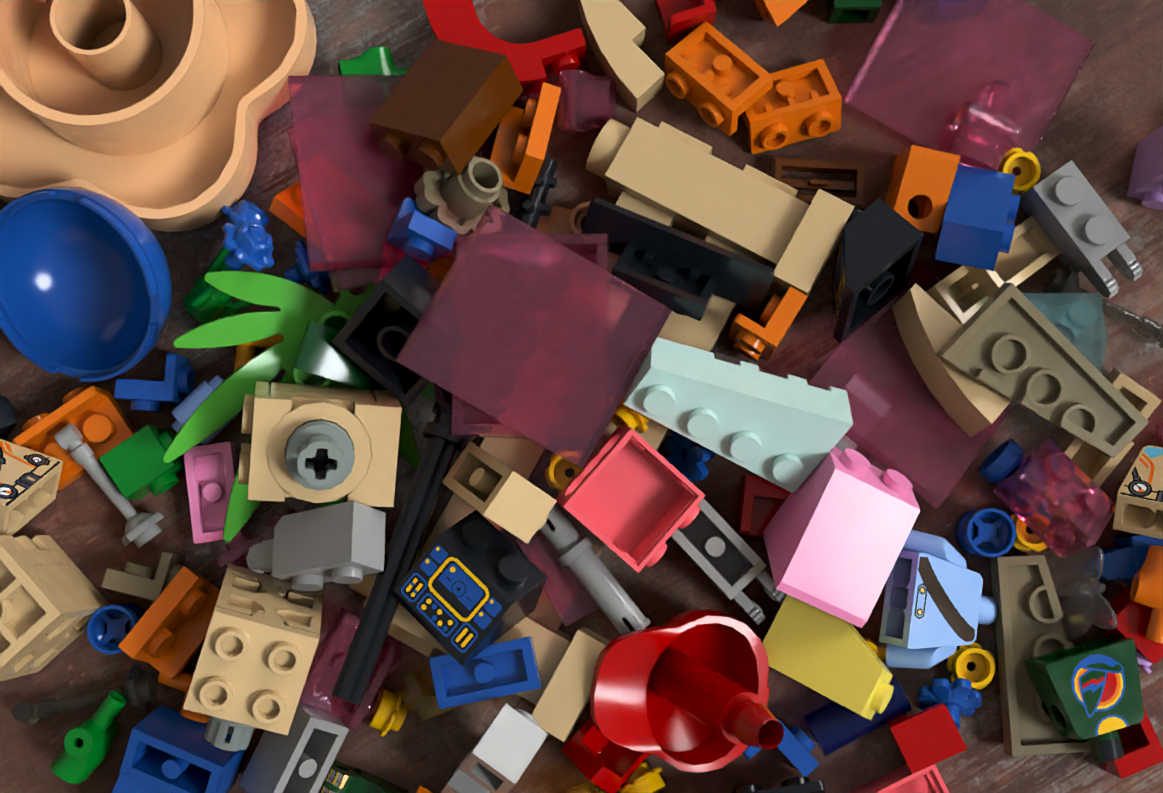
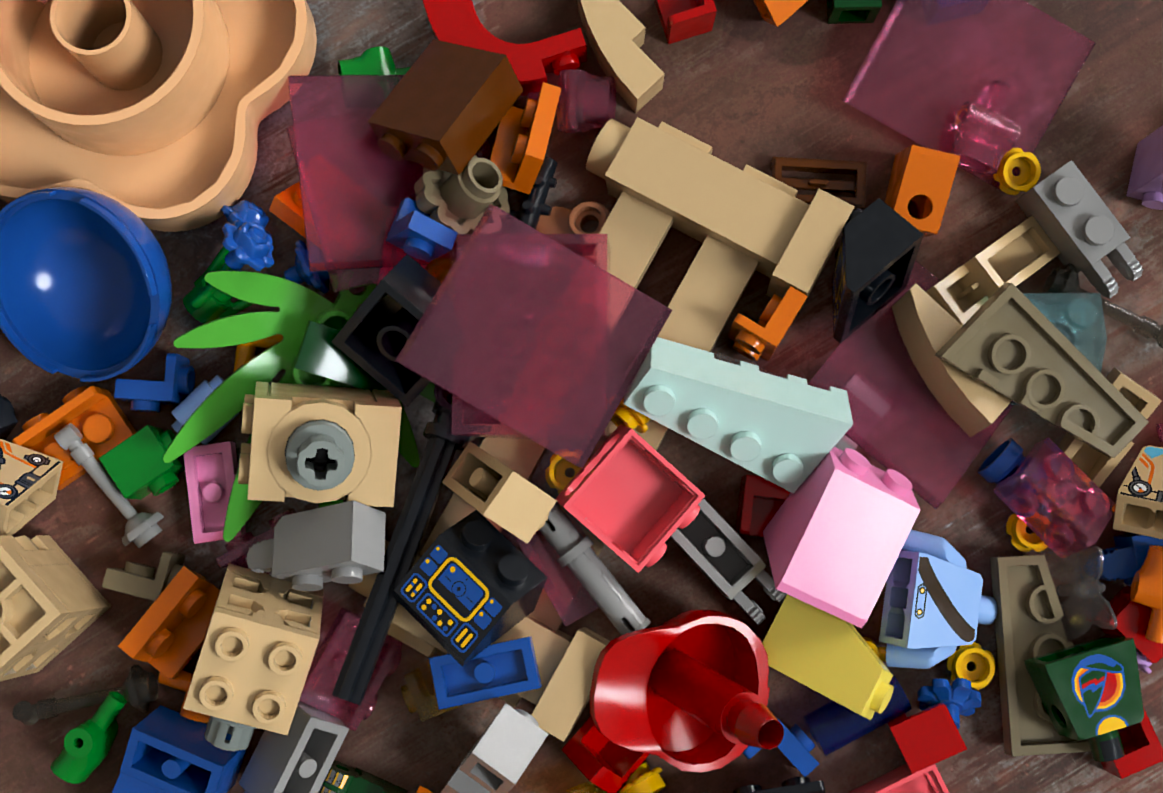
(107, 631): blue wheel -> none
(388, 712): yellow plate -> none
(676, 265): black bracket -> none
(688, 456): blue plant -> none
(715, 77): orange bracket -> none
(797, 108): orange bracket -> none
(978, 218): blue brick -> none
(994, 532): blue wheel -> none

